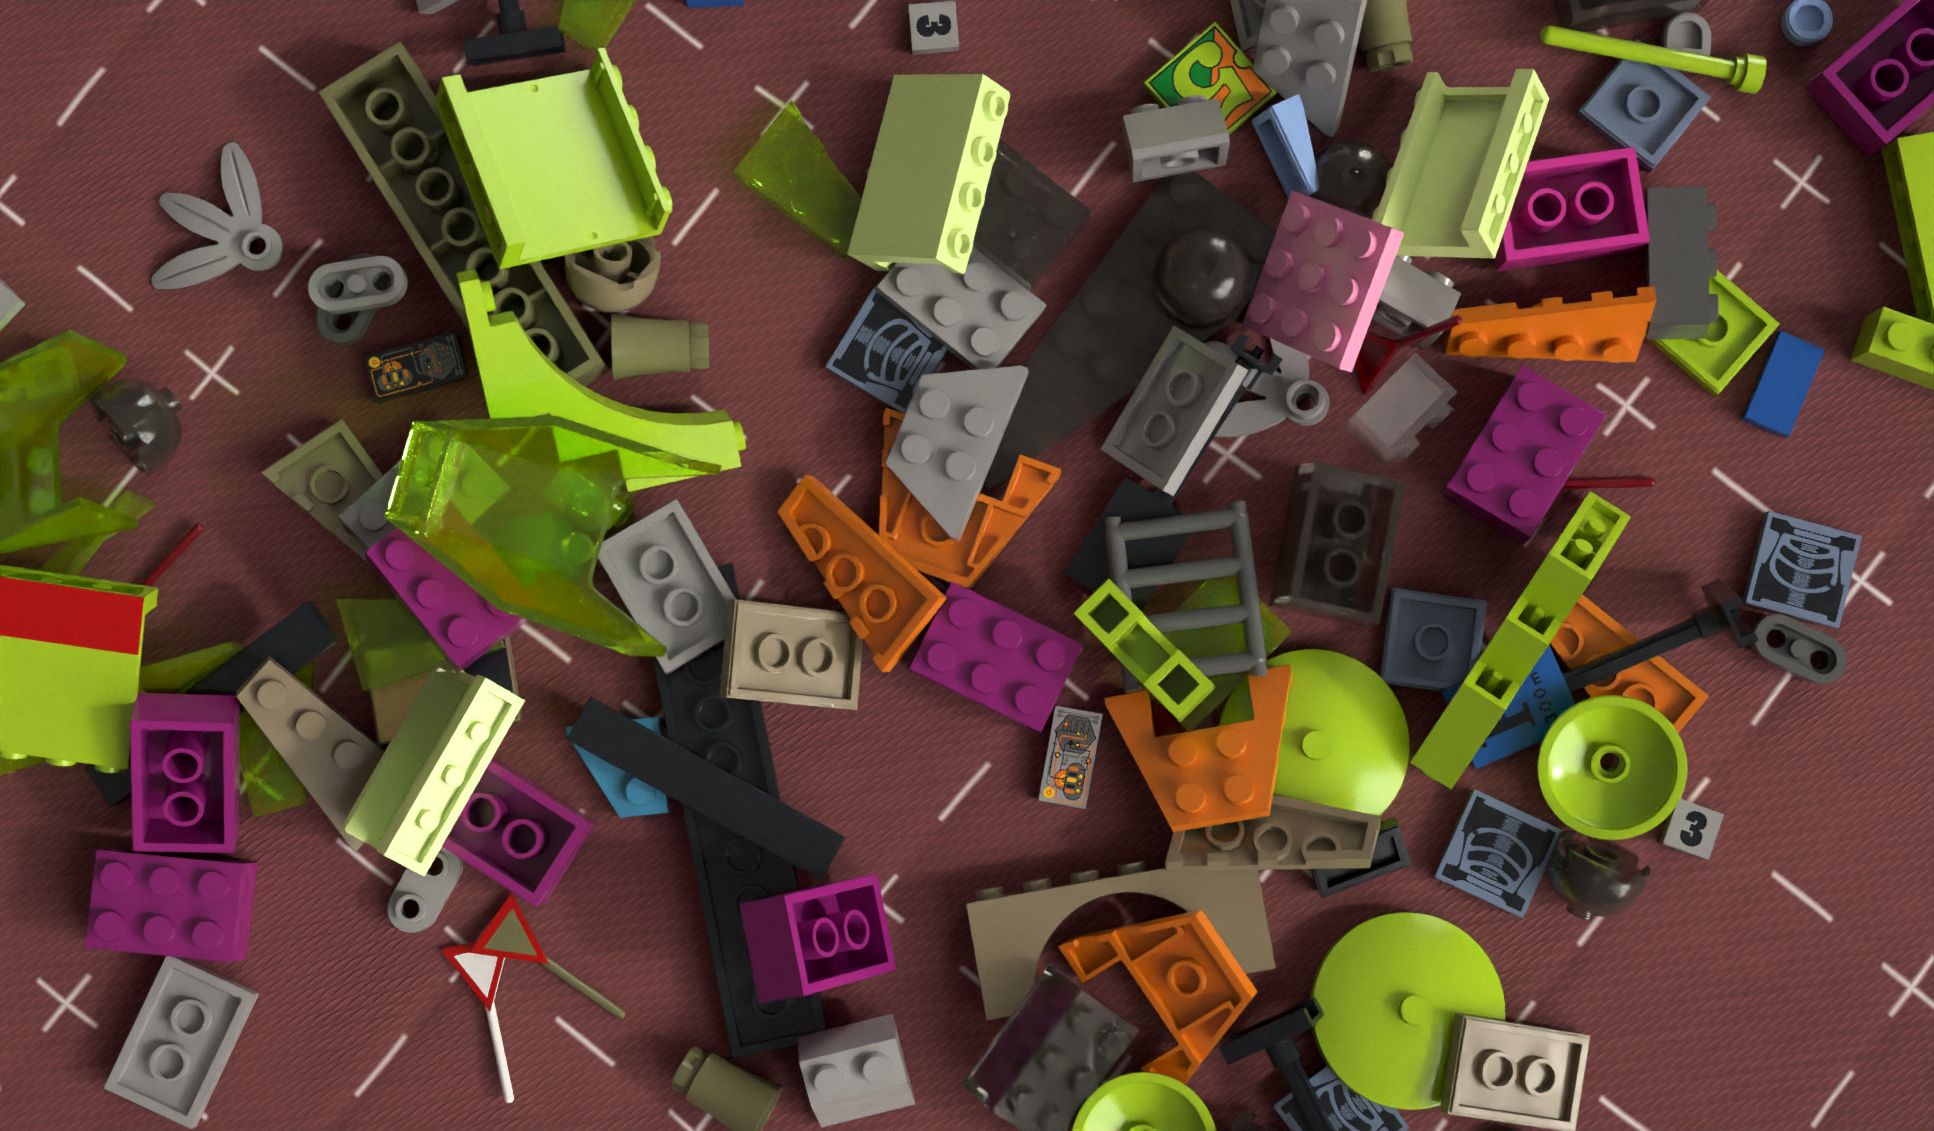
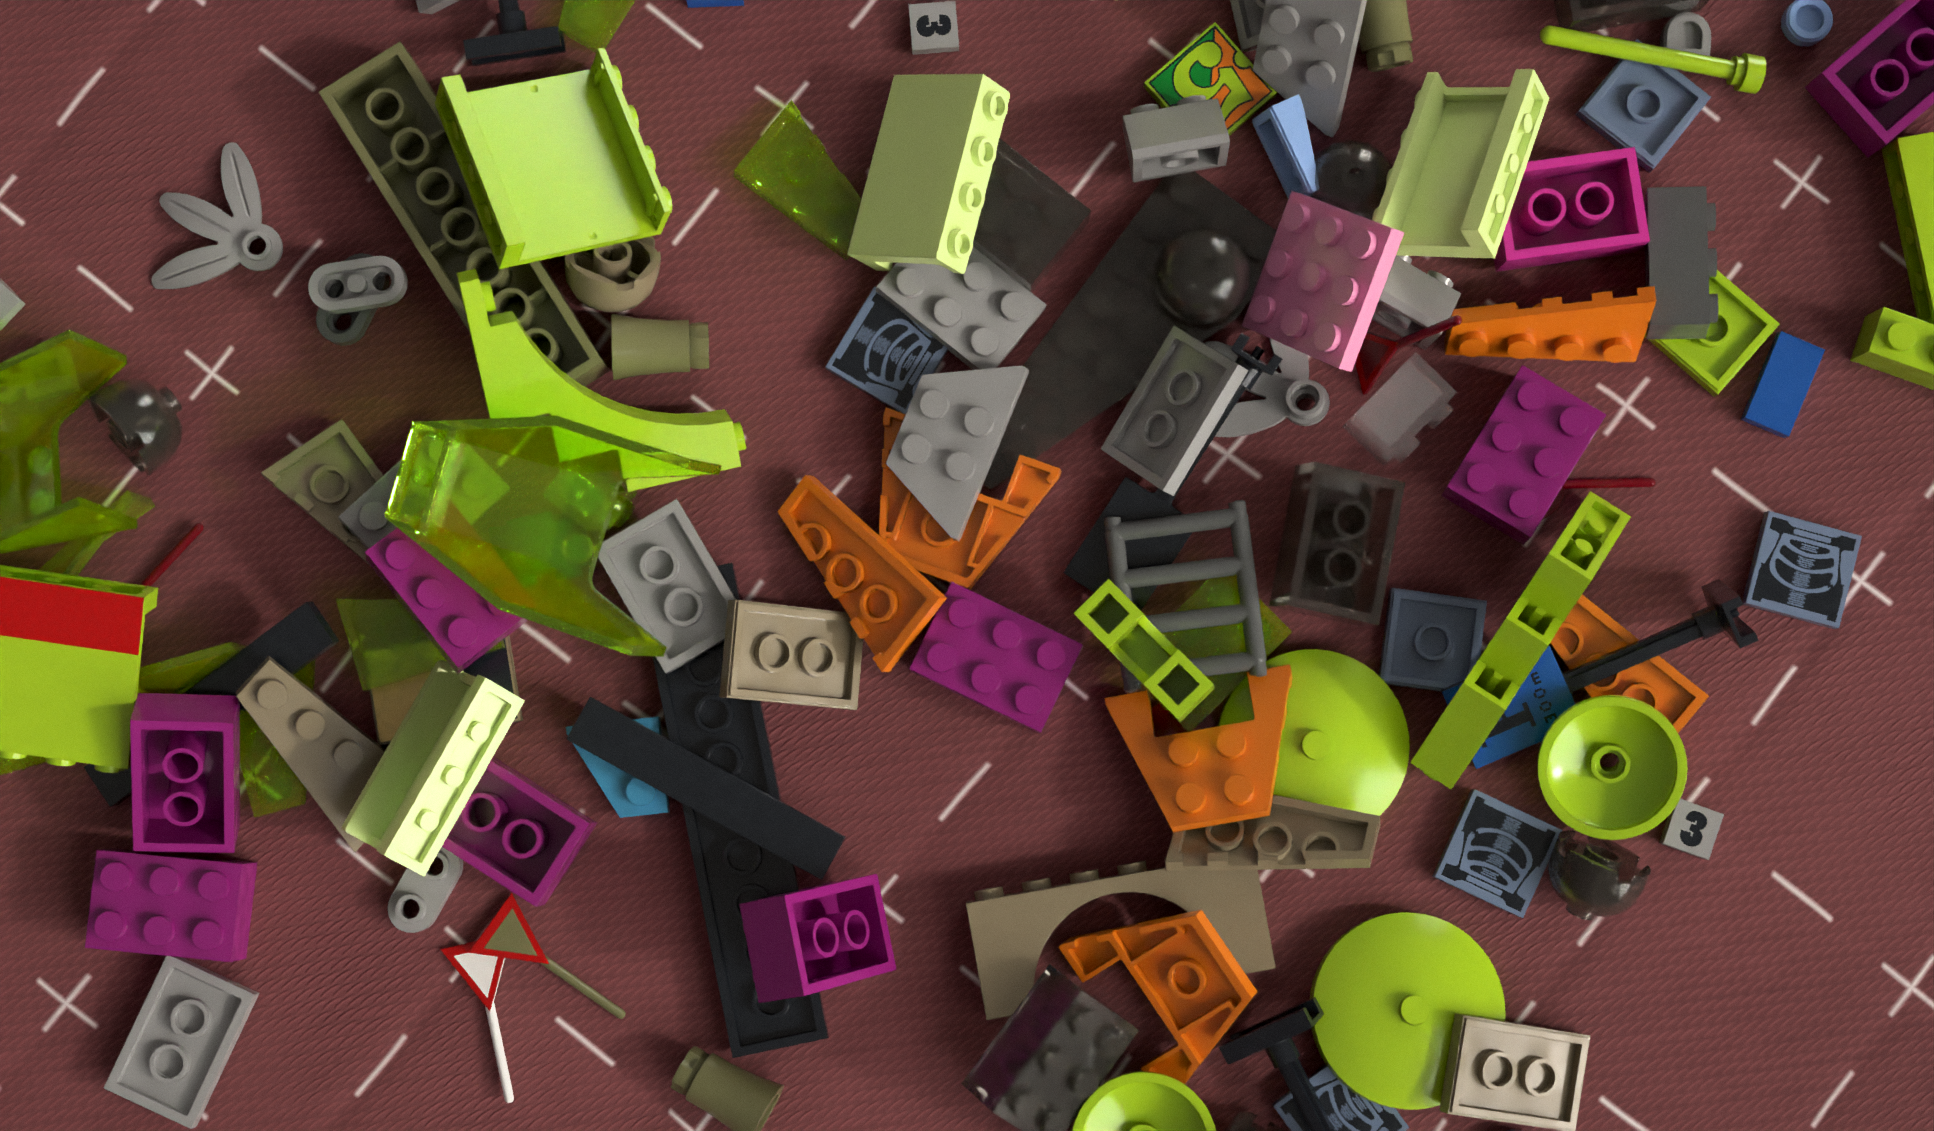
(416, 367): tile -> none
(855, 1071): light grey slope -> none
(1070, 757): tile -> none
(1388, 856): black tile -> none
(1796, 648): dark grey plate -> none

